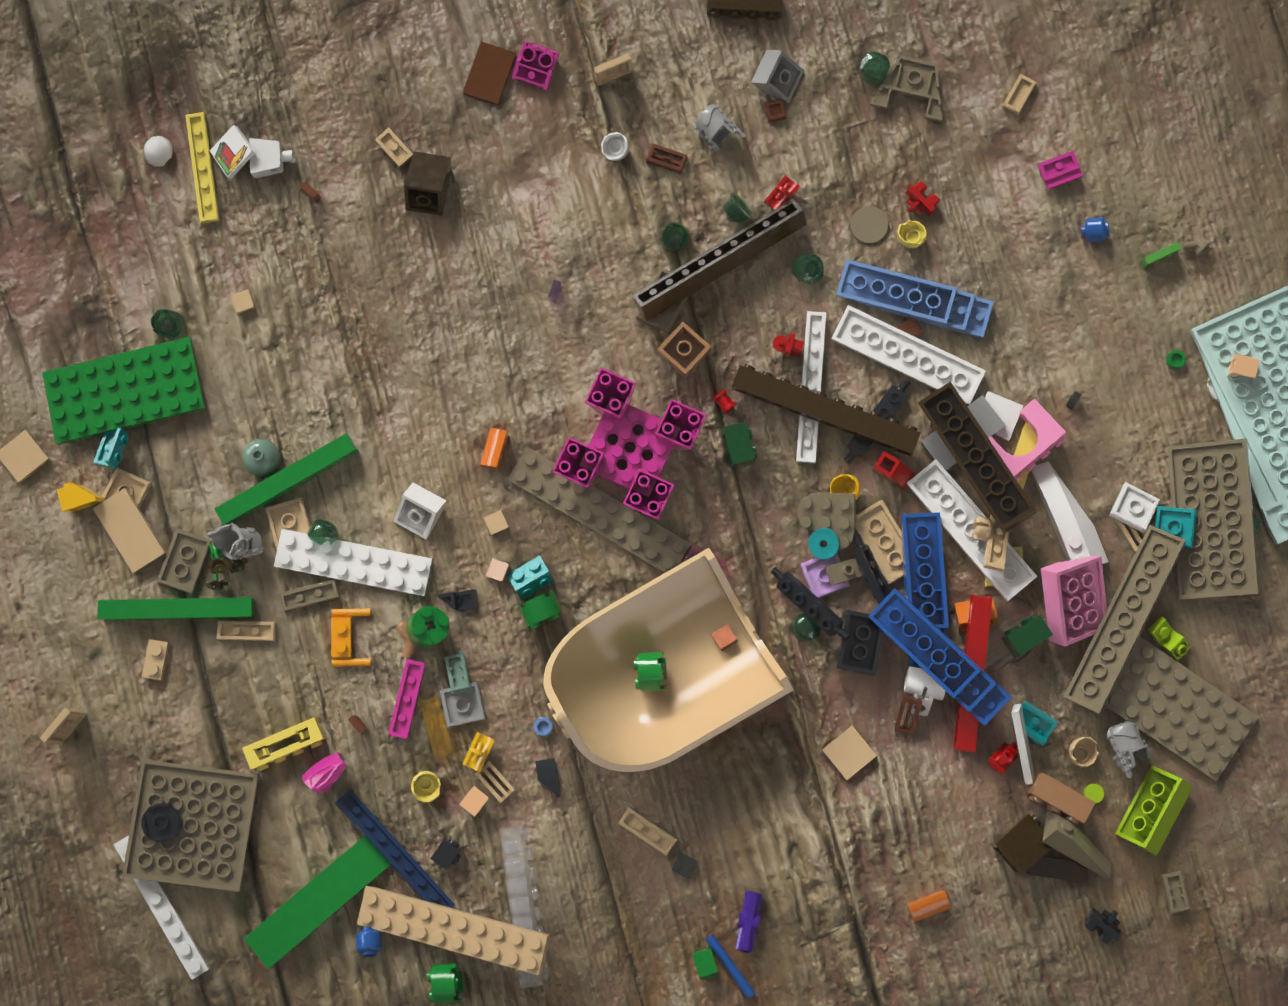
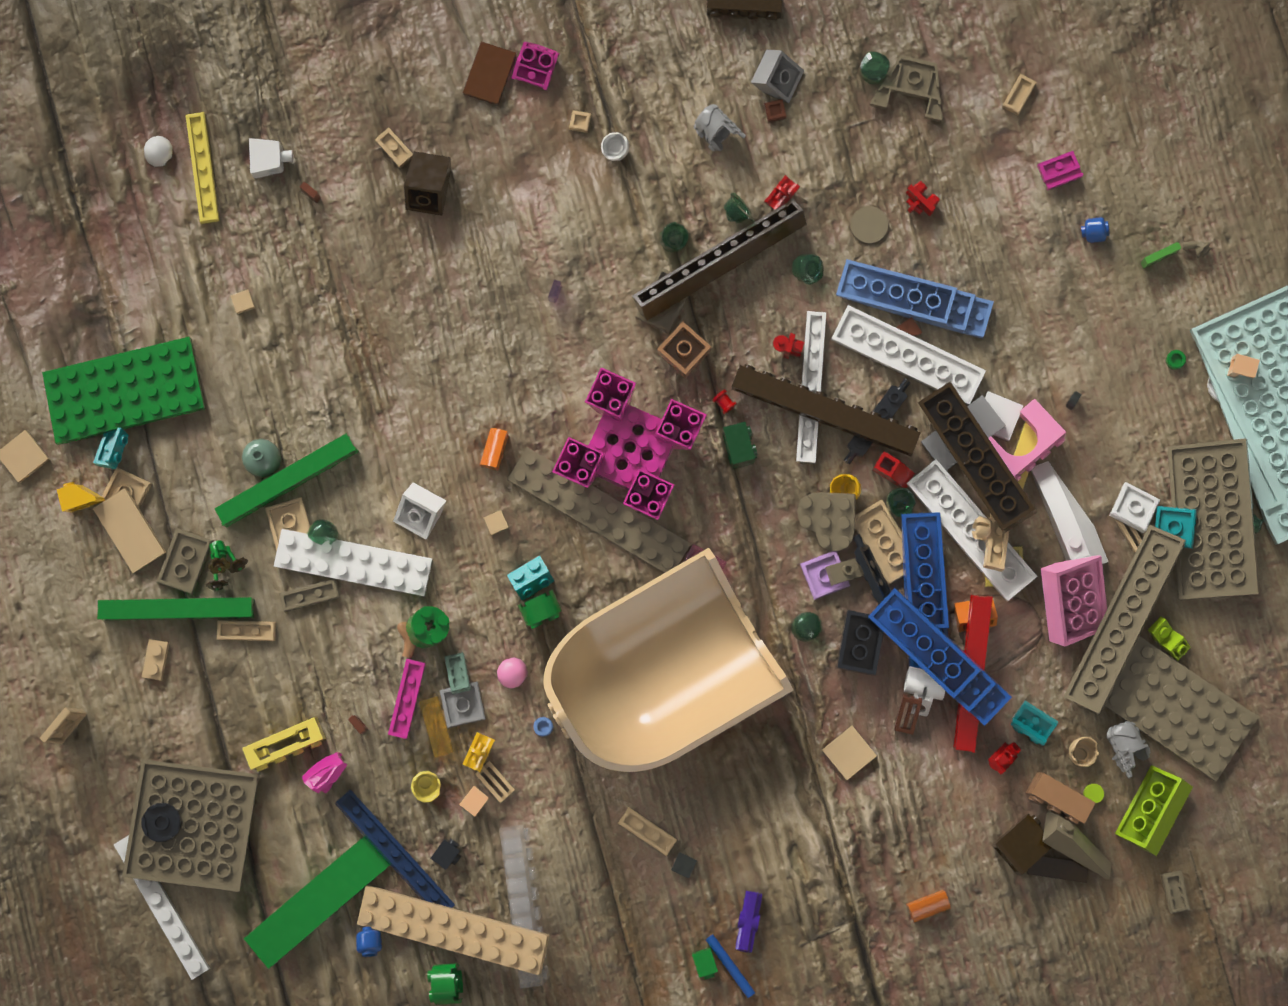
(167, 323): clear green hair -> none
(232, 151): tile -> none
(237, 541): light grey helmet -> none
(342, 637): light orange plate -> none
(461, 600): black slope -> none
(498, 570): slope -> none
(512, 672): none -> bright pink hair
(548, 775): black slope -> none
(580, 121): none -> tan tile
(613, 69): tan tile -> none
(651, 671): green brick -> none
(664, 165): copper tile -> none
(724, 637): tile -> none
(810, 604): black plate -> none
(830, 537): teal piece -> none
(900, 501): none -> clear green hair
(911, 234): light yellow hair -> none
(1023, 744): white tile -> none
(1027, 636): dark green brick -> none
(1106, 922): black hips -> none

